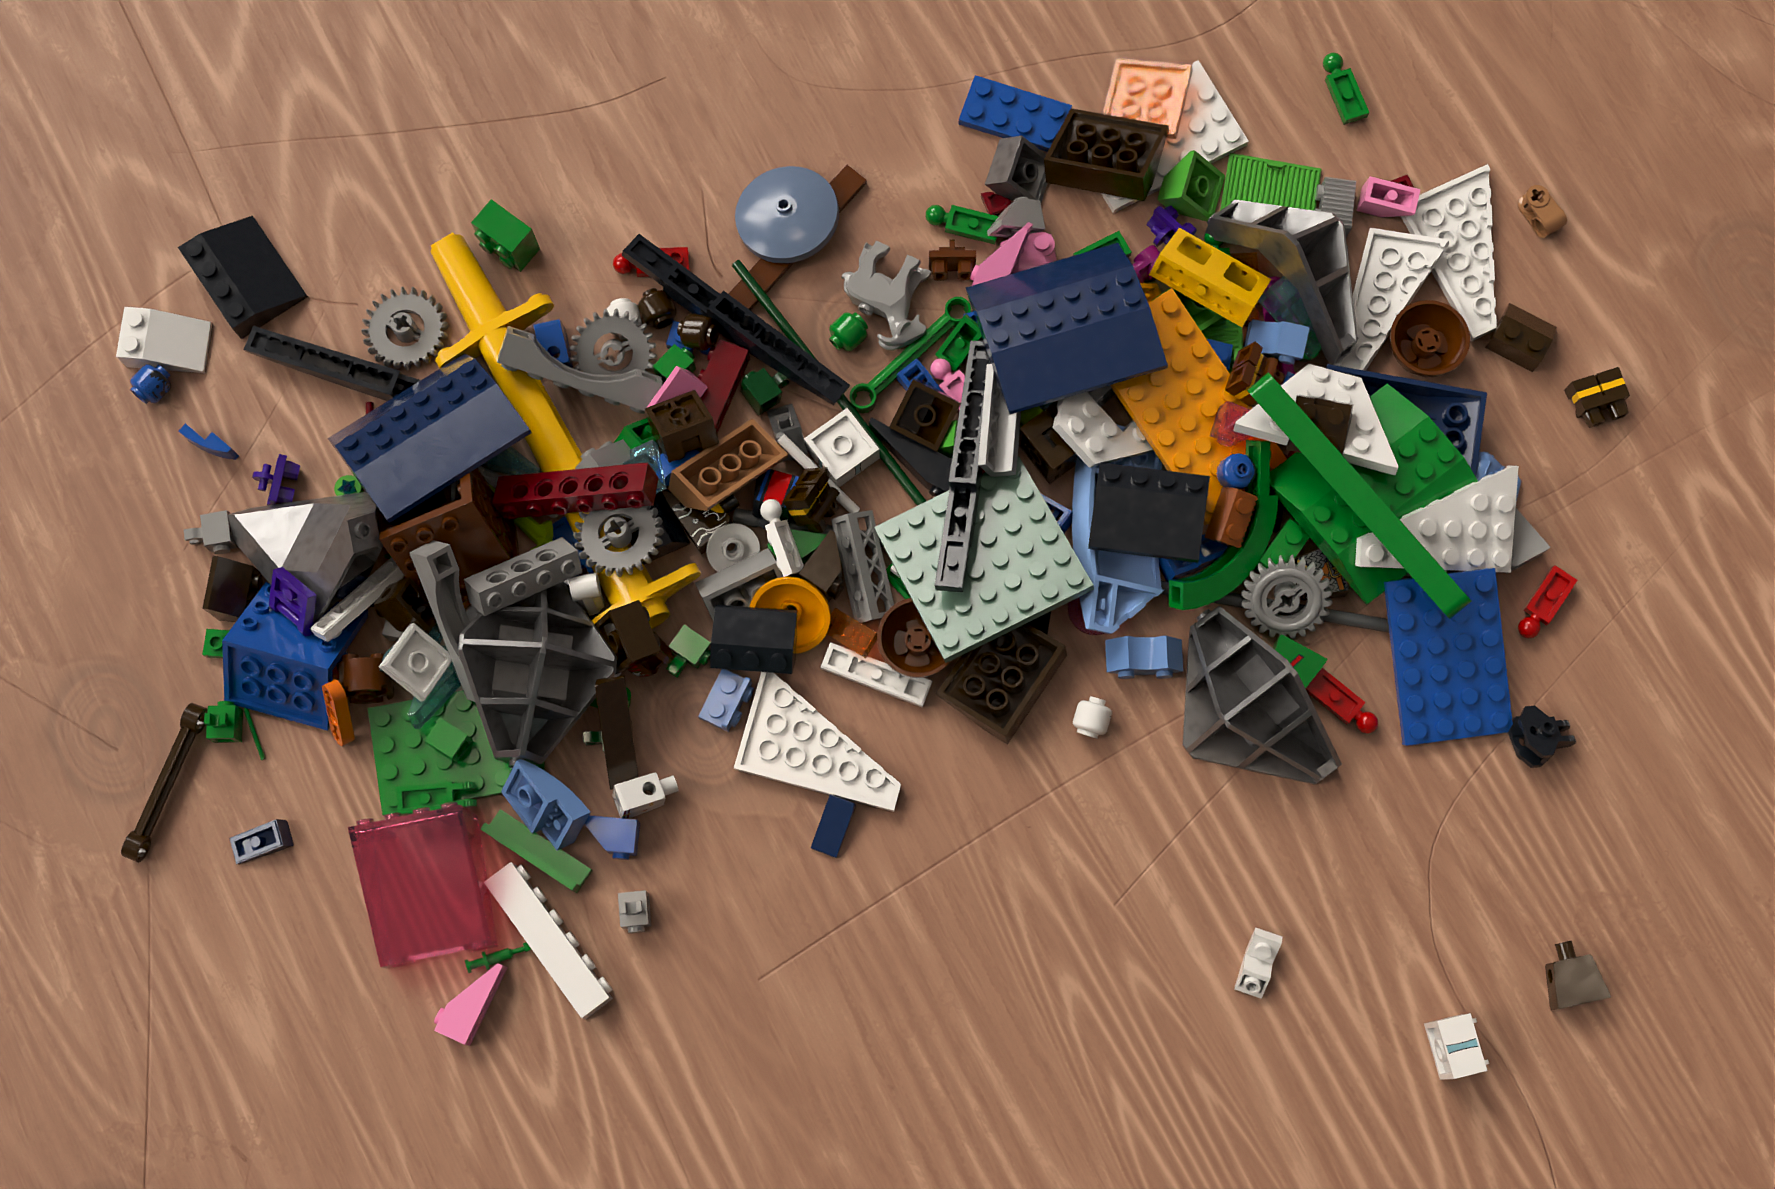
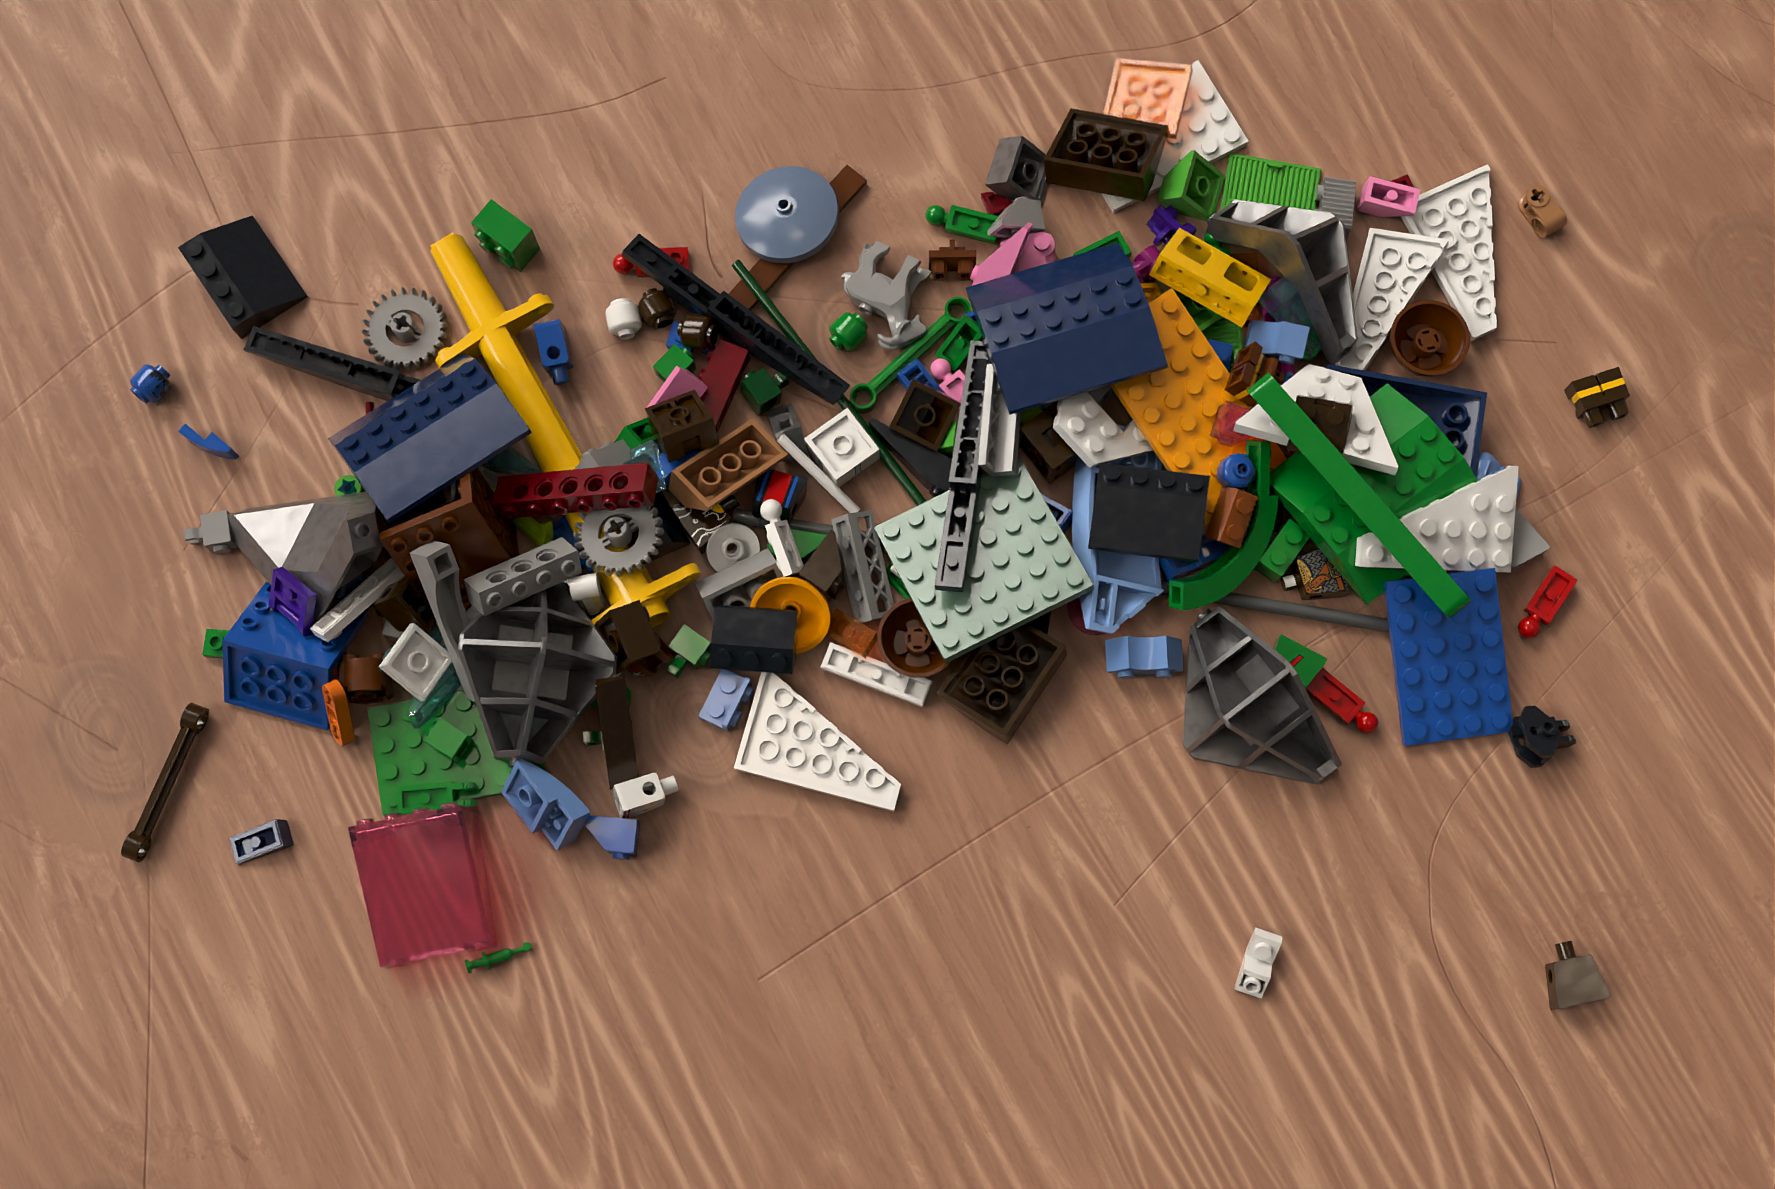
(163, 339): white slope -> none
(224, 722): green brick -> none
(230, 588): dark brown slope -> none
(254, 734): green piece -> none
(283, 469): dark purple hips -> none
(466, 1011): bright pink slope -> none
(524, 352): light grey arch -> none
(537, 851): green fence -> none
(548, 940): white brick -> none
(607, 324): light grey gear -> none
(634, 911): light grey brick -> none
(812, 499): dark brown hips -> none
(833, 826): dark blue slope -> none
(1012, 112): blue plate -> none
(1092, 717): white head -> none
(1283, 576): light grey gear -> none
(1344, 90): green plate -> none
(1455, 1046): white container -> none
(1521, 337): dark brown slope -> none

